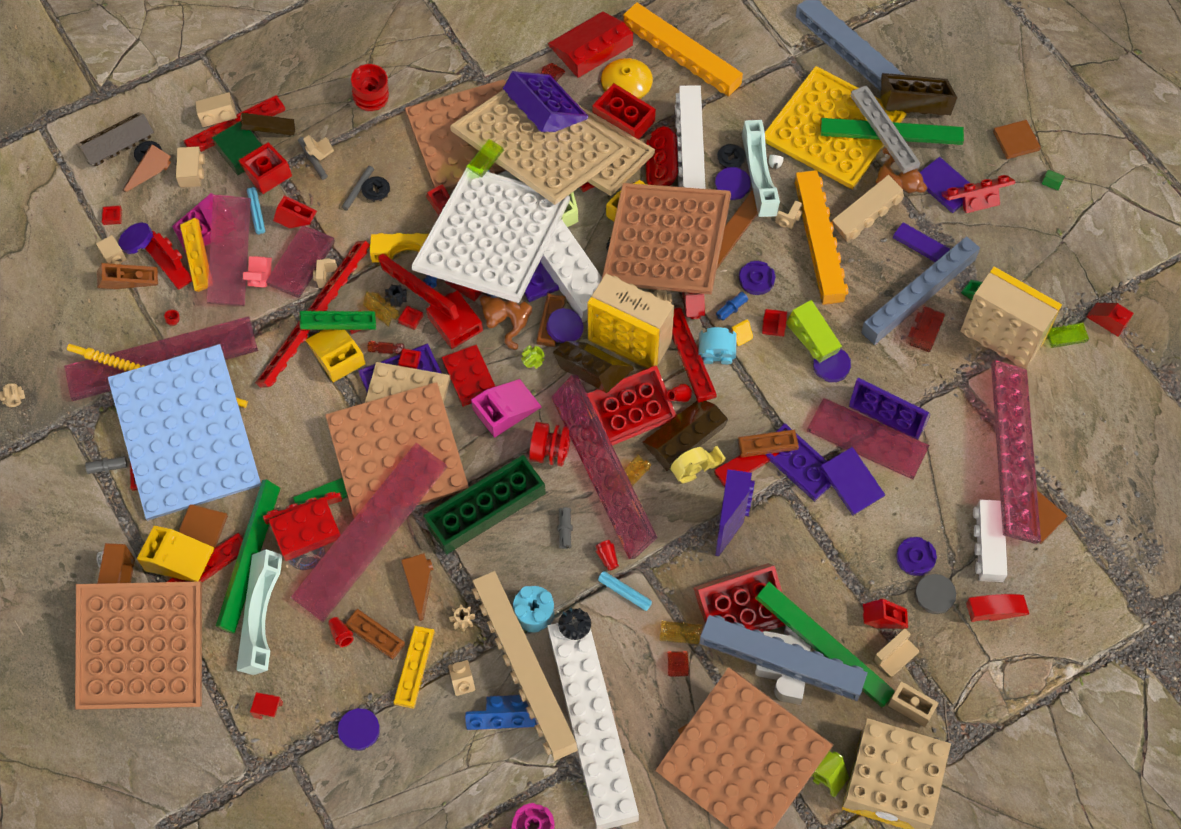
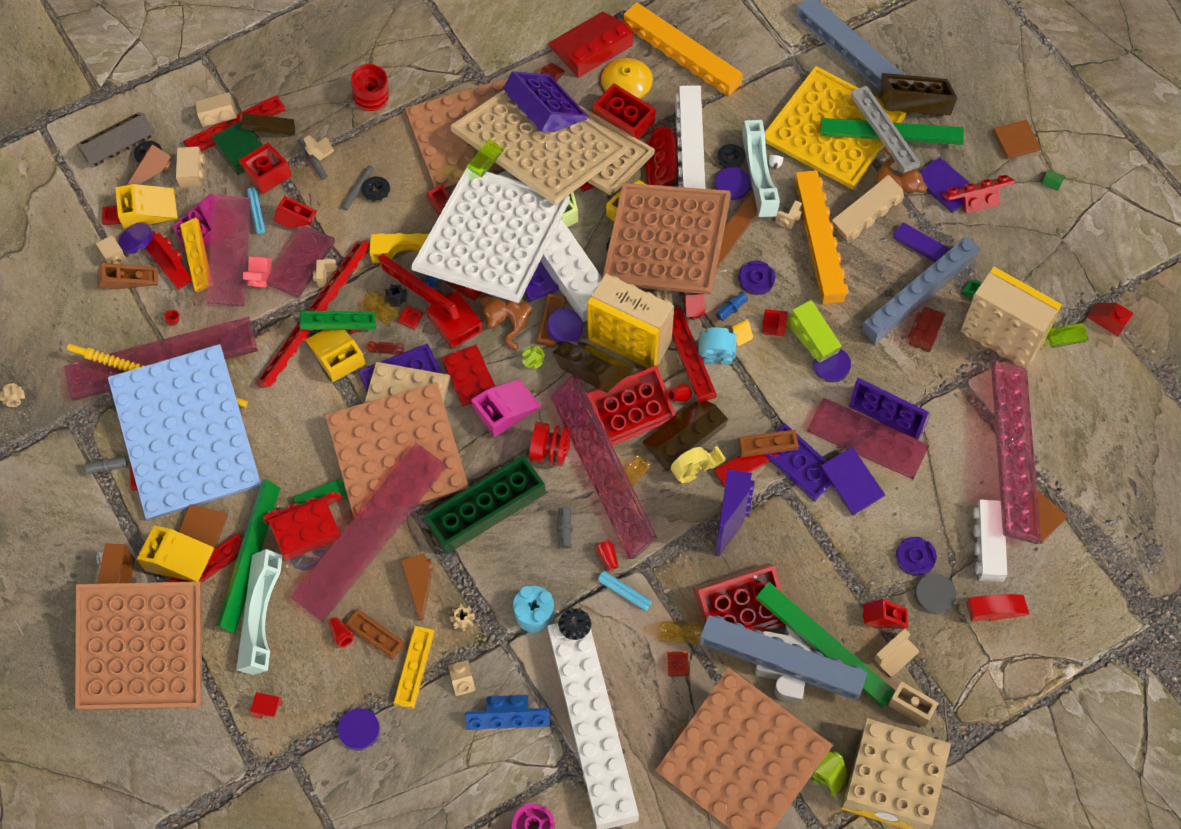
(145, 204): none -> yellow slope
(409, 358): red tile -> none
(525, 667): tan brick -> none

